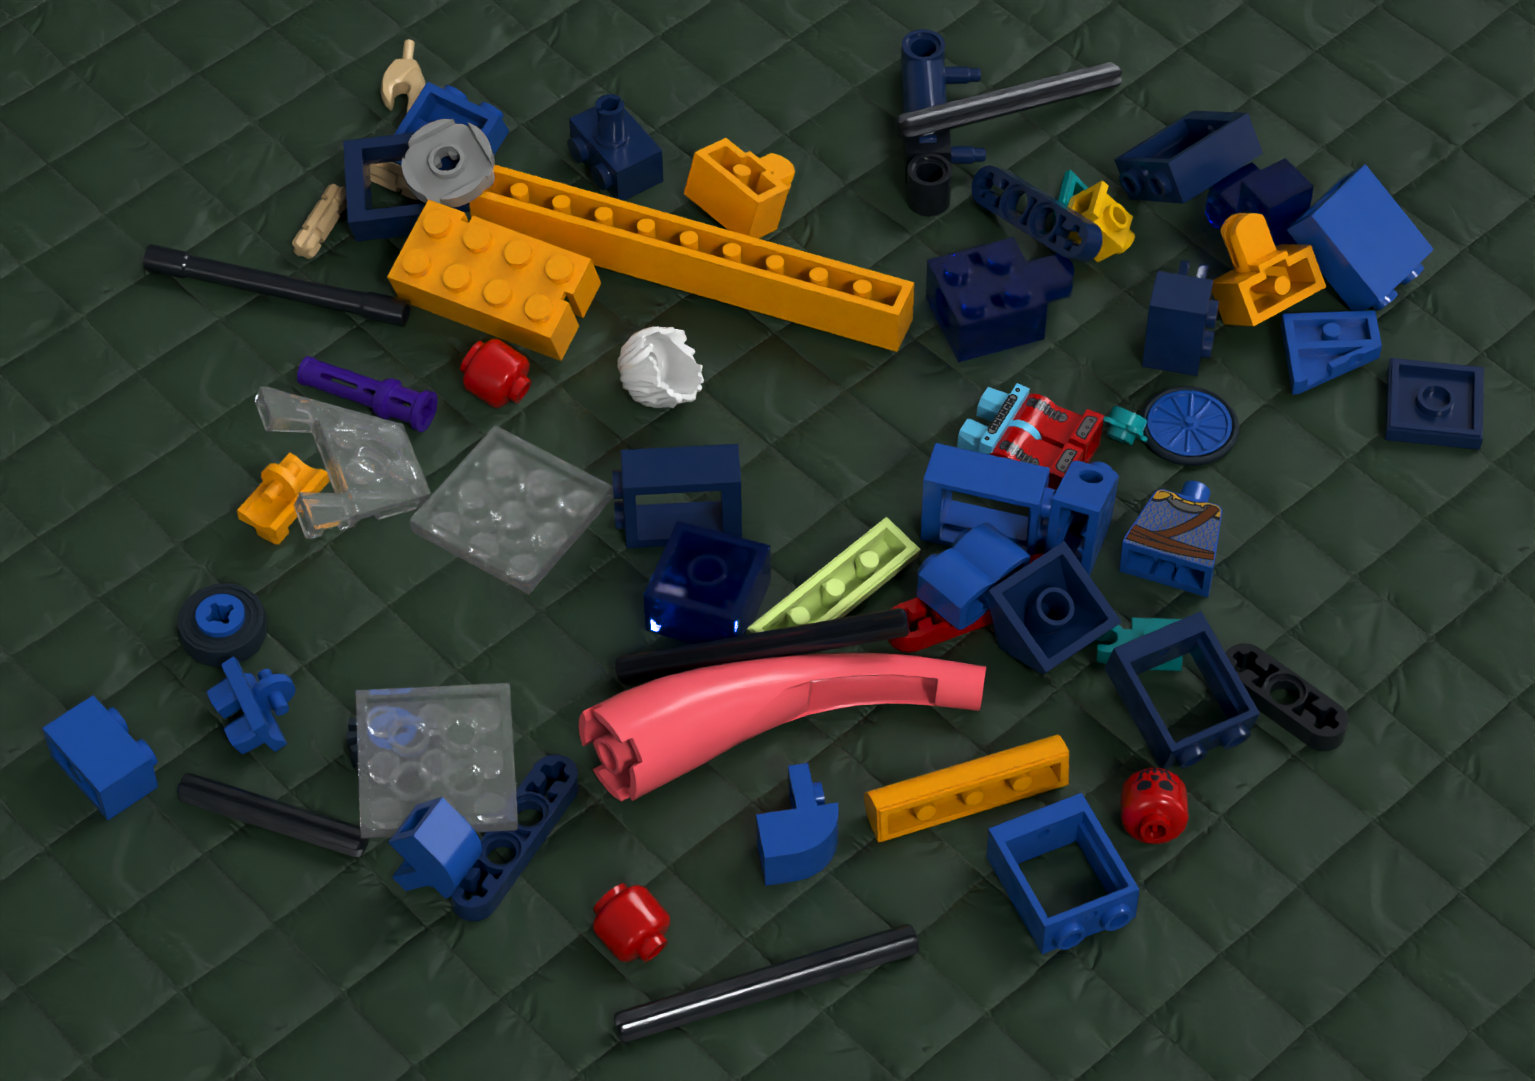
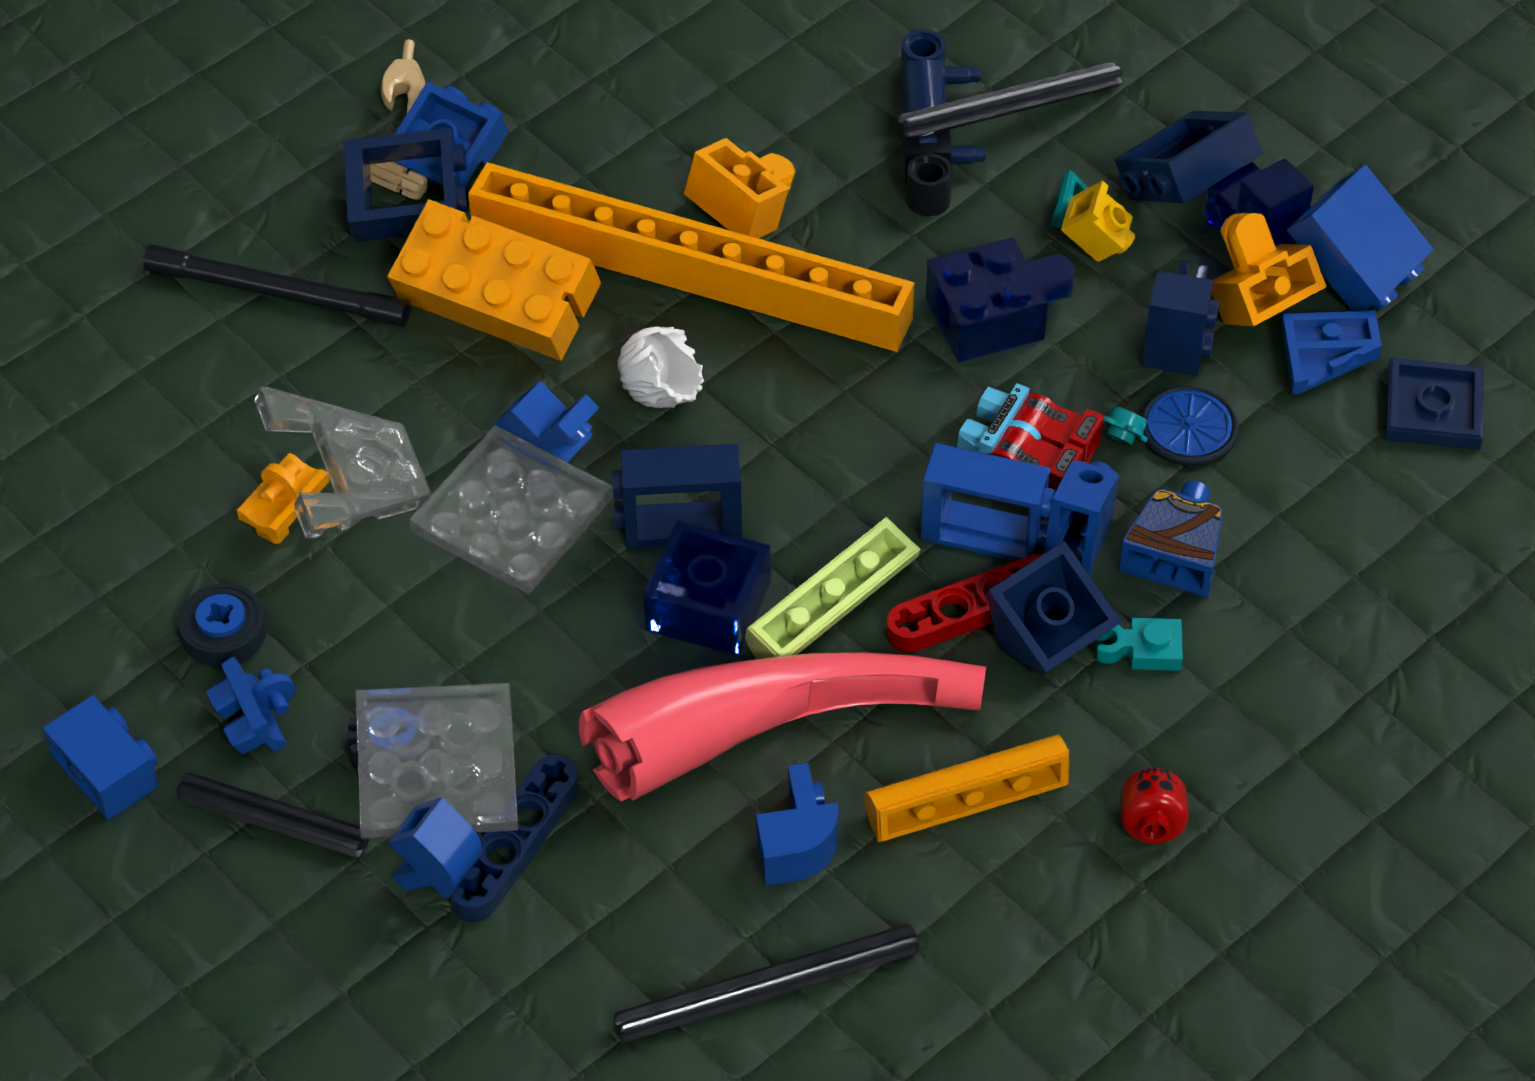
(320, 221): tan axle -> none
(387, 398): dark purple pin -> none
(452, 187): light grey plate -> none
(496, 373): red head -> none
(548, 423): none -> blue brick
(615, 149): dark blue brick -> none
(631, 923): red head -> none
(766, 644): black axle -> none
(961, 576): blue brick -> none
(1034, 216): dark blue beam -> none
(1046, 831): blue window -> none
(1182, 637): dark blue window -> none
(1291, 717): black beam -> none

